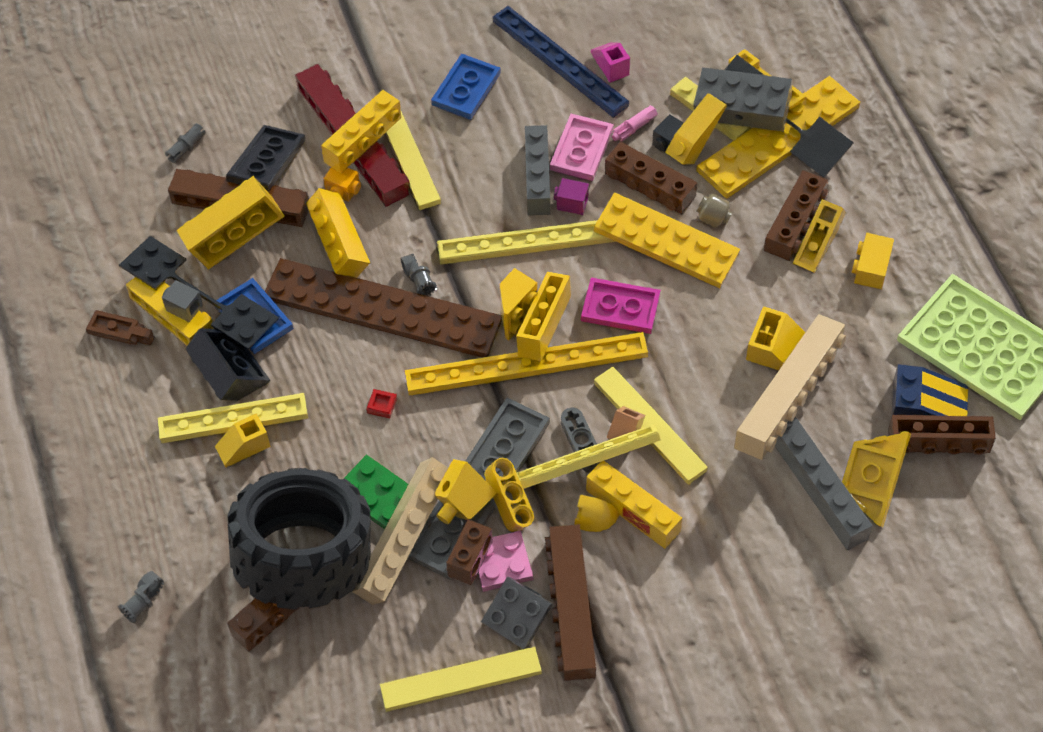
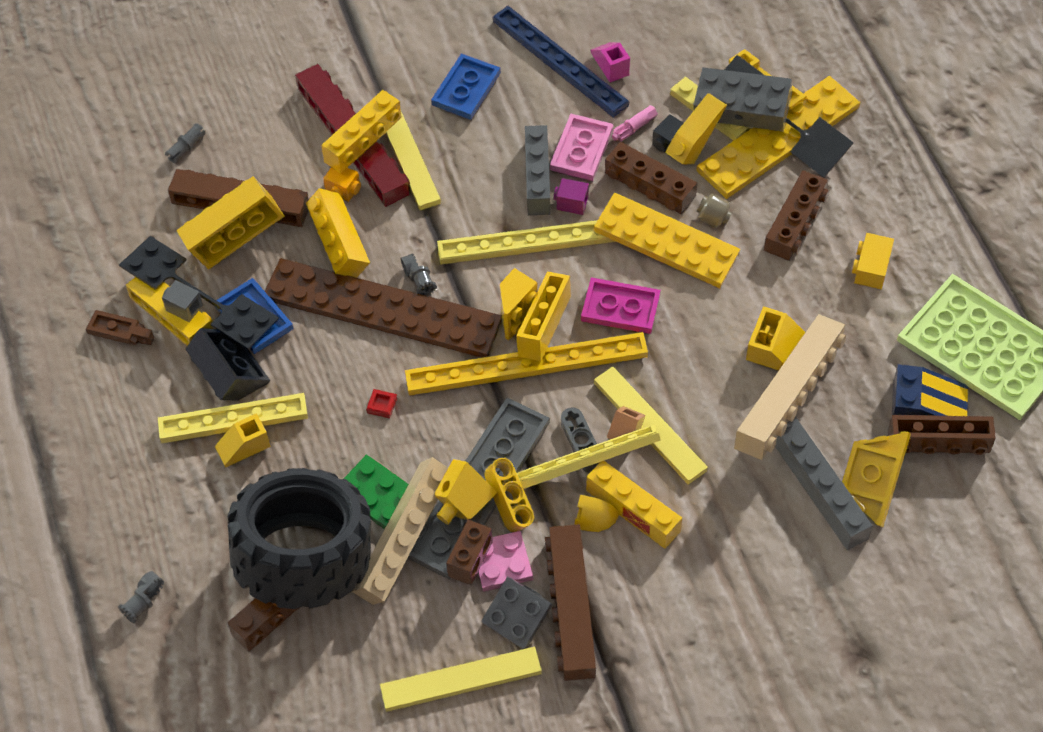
(266, 156): black tile -> none
(819, 235): yellow slope -> none

